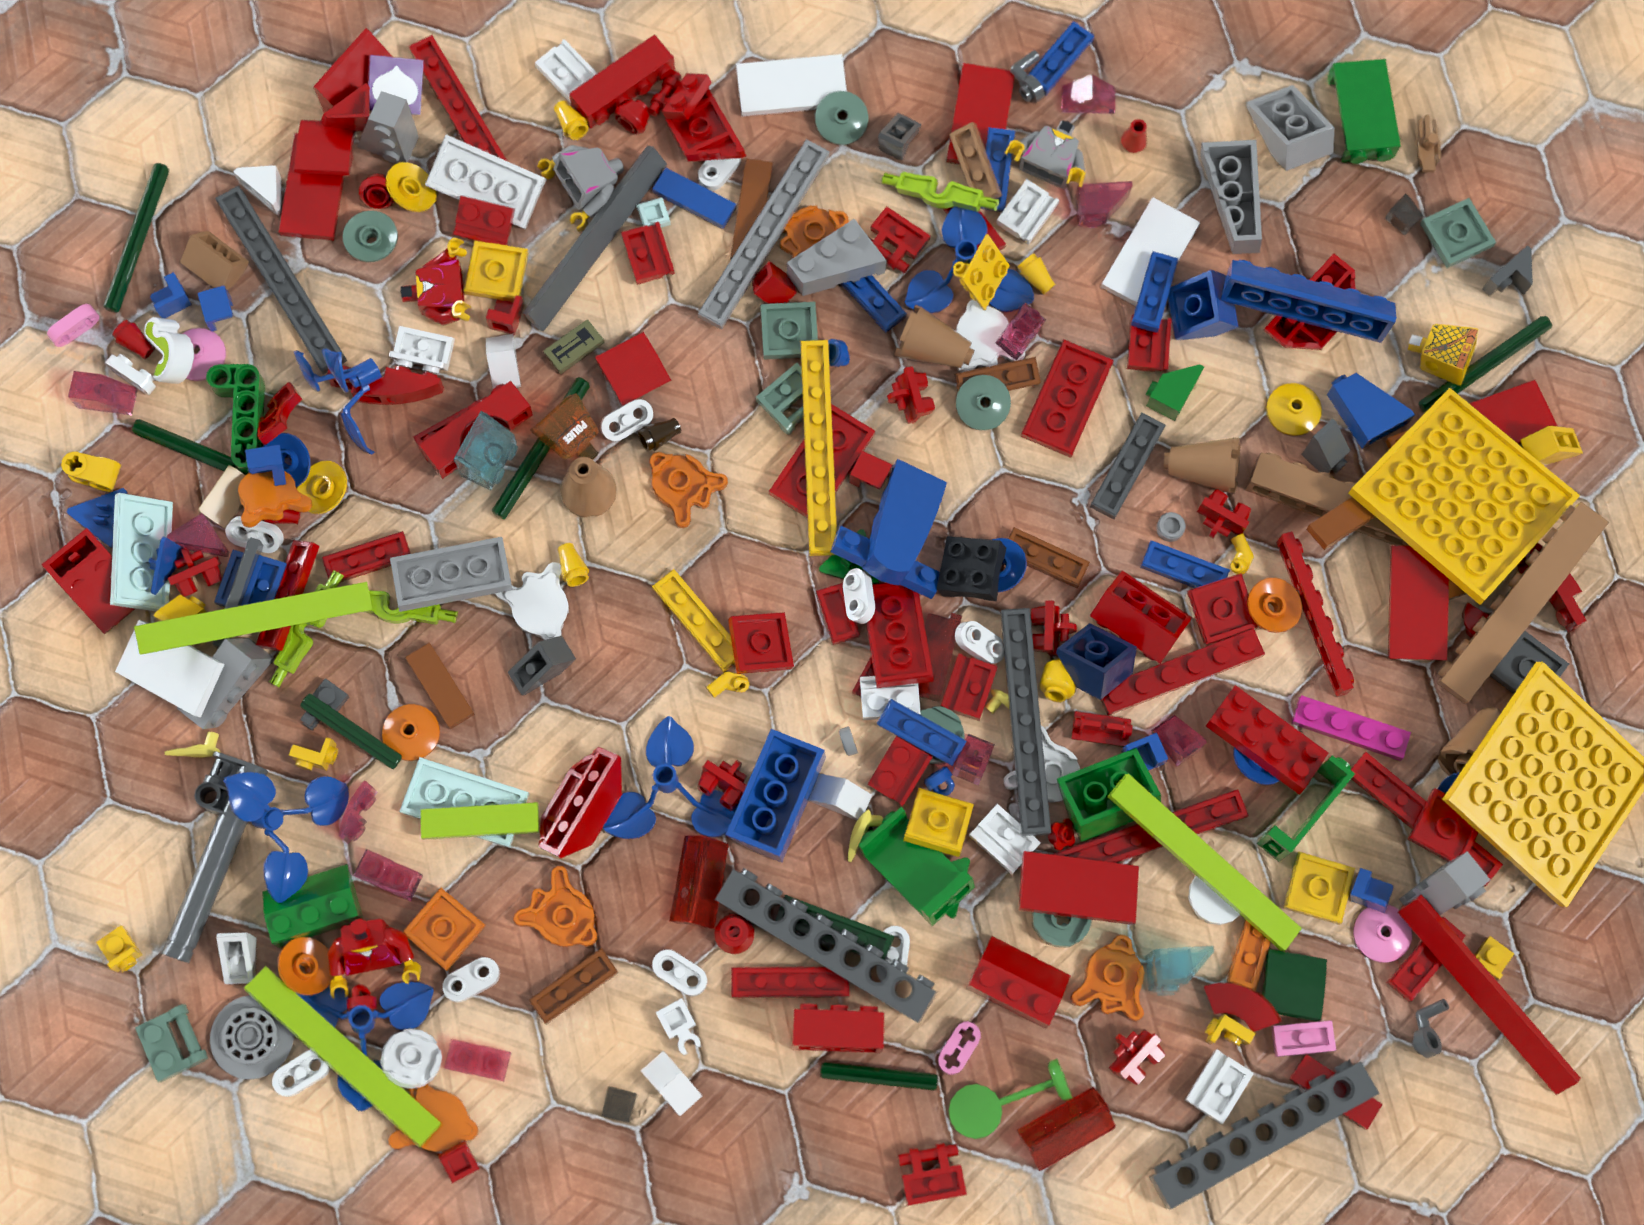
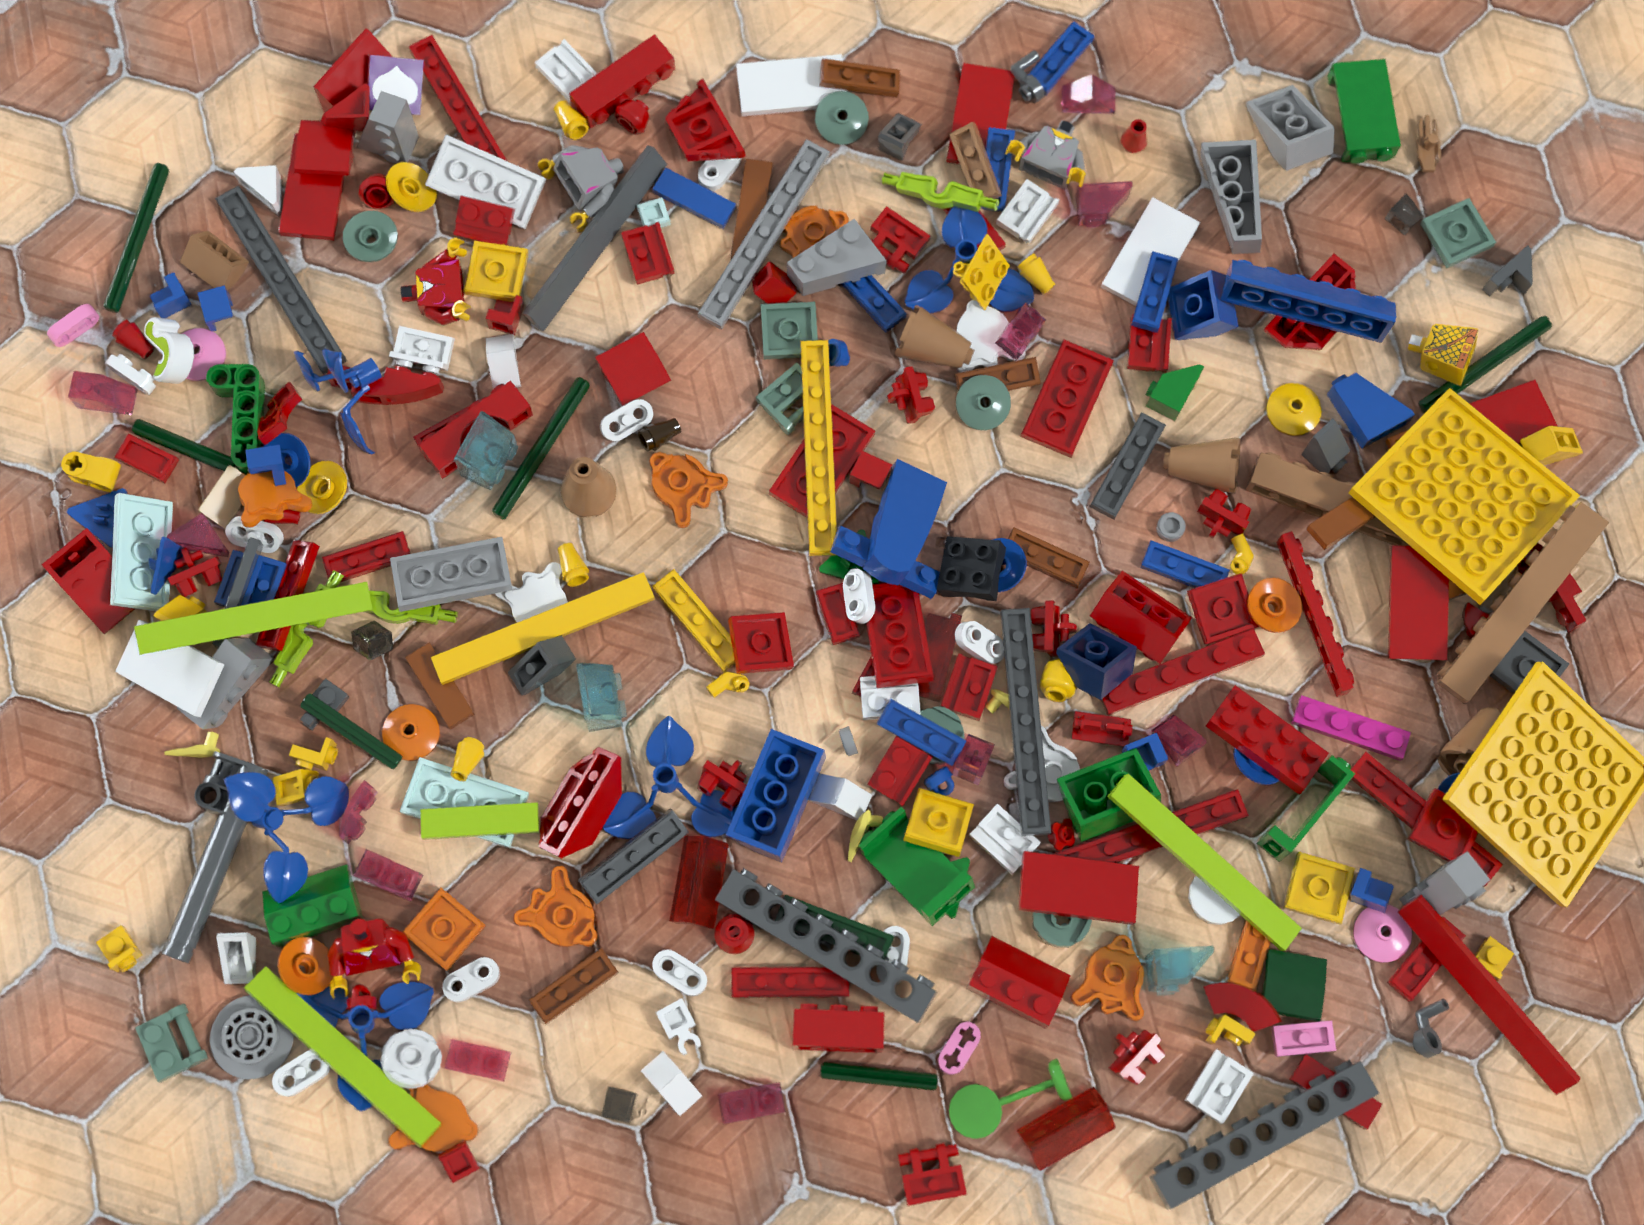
(146, 458): none -> red tile
(292, 786): none -> yellow bracket
(372, 640): none -> clear smoke slope
(467, 756): none -> yellow cone
(543, 626): none -> yellow tile
(568, 429): clear orange torso -> none
(574, 346): olive tile -> none
(600, 696): none -> clear light blue slope
(633, 856): none -> dark grey tile
(684, 98): red plate -> none
(751, 1103): none -> clear pink slope
(859, 77): none -> dark orange tile

